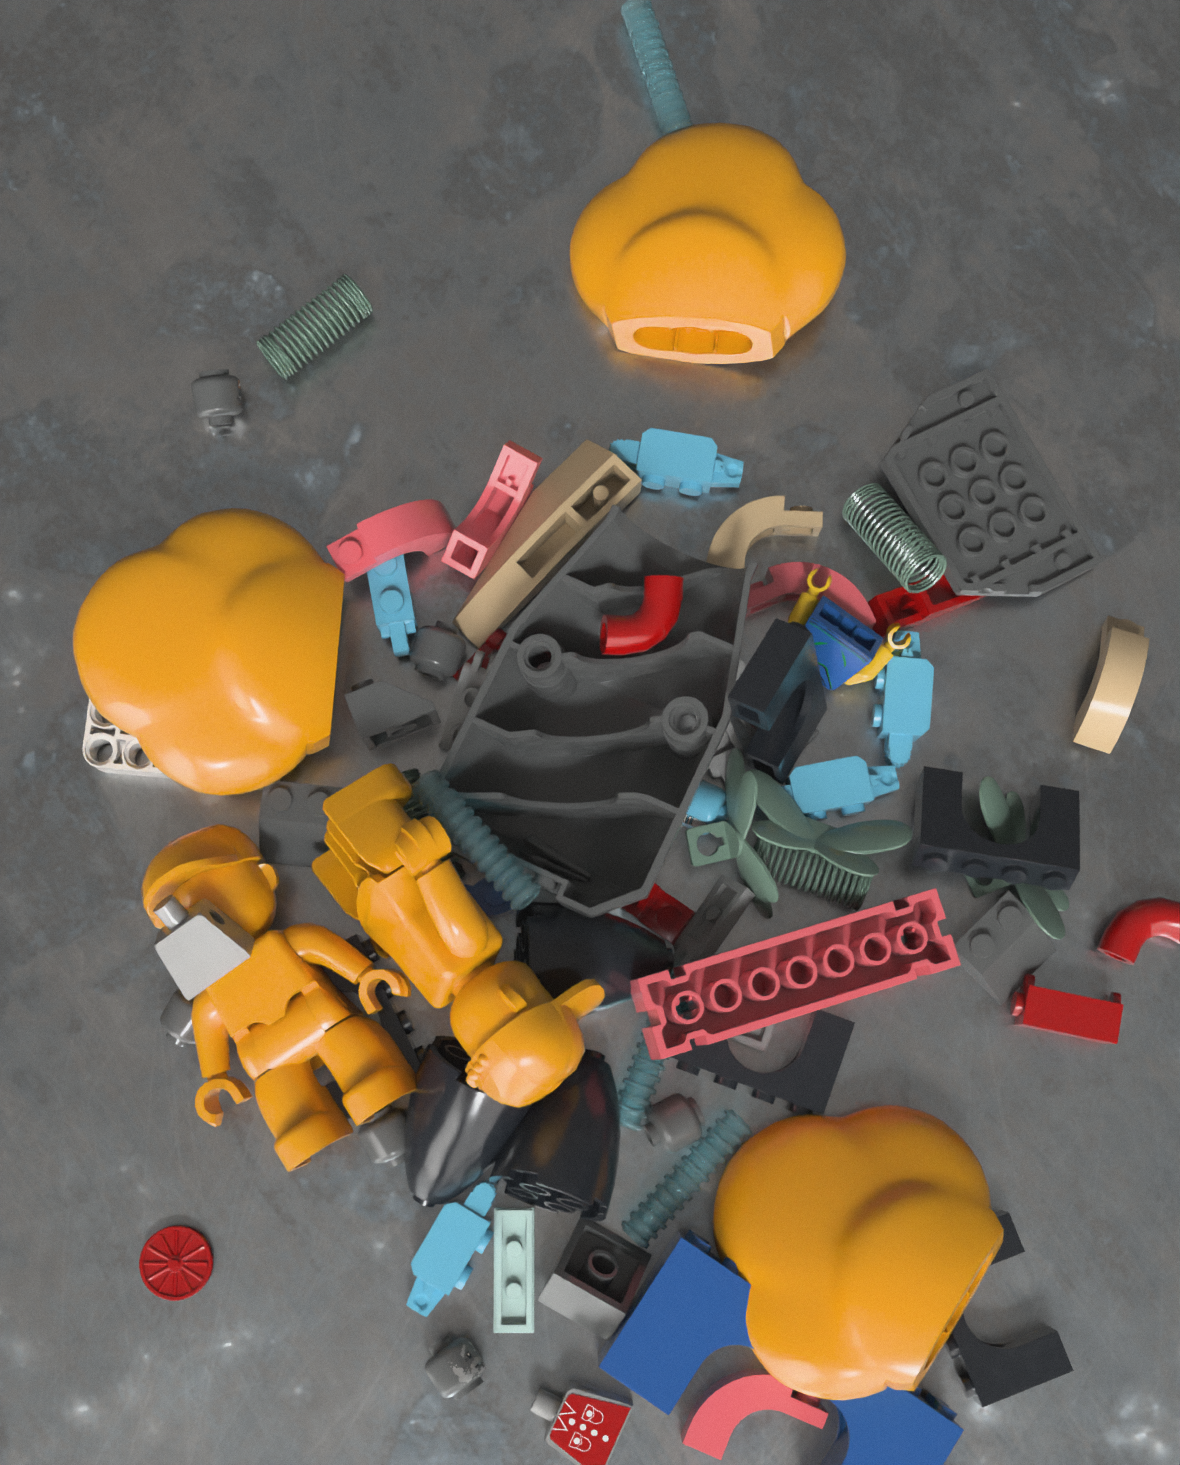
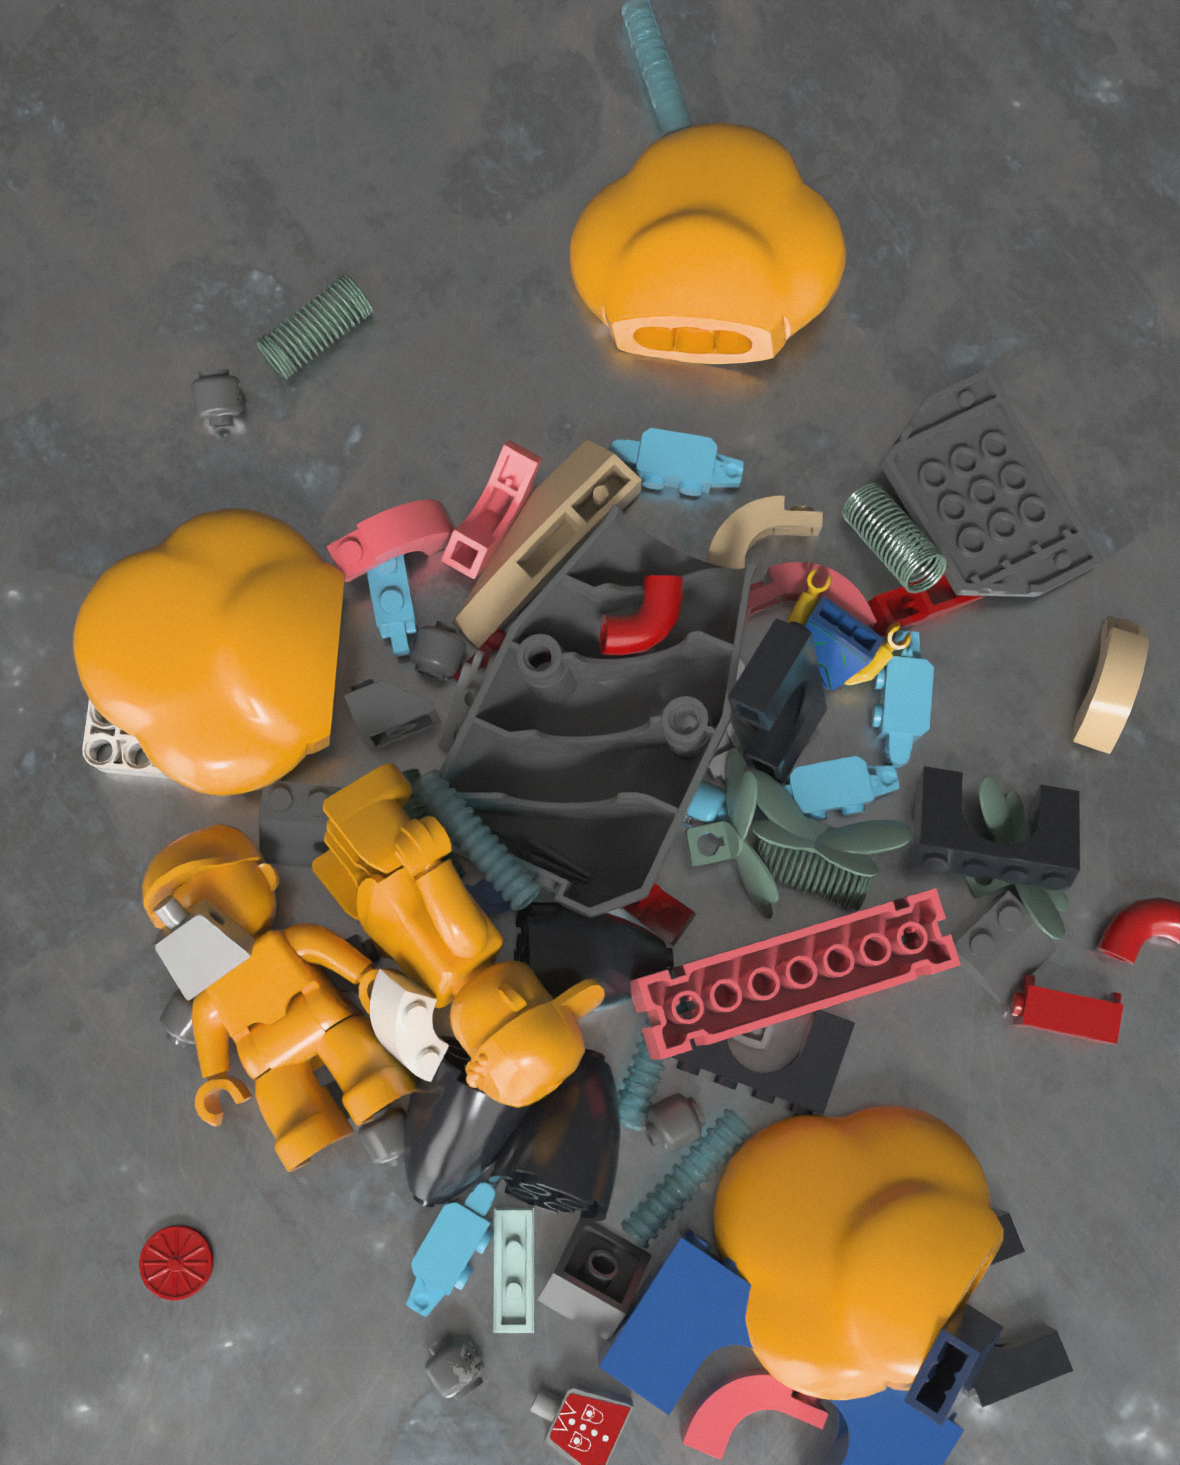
(404, 1023): none -> white brick
(712, 921): light grey hinge -> none
(953, 1364): none -> dark blue brick

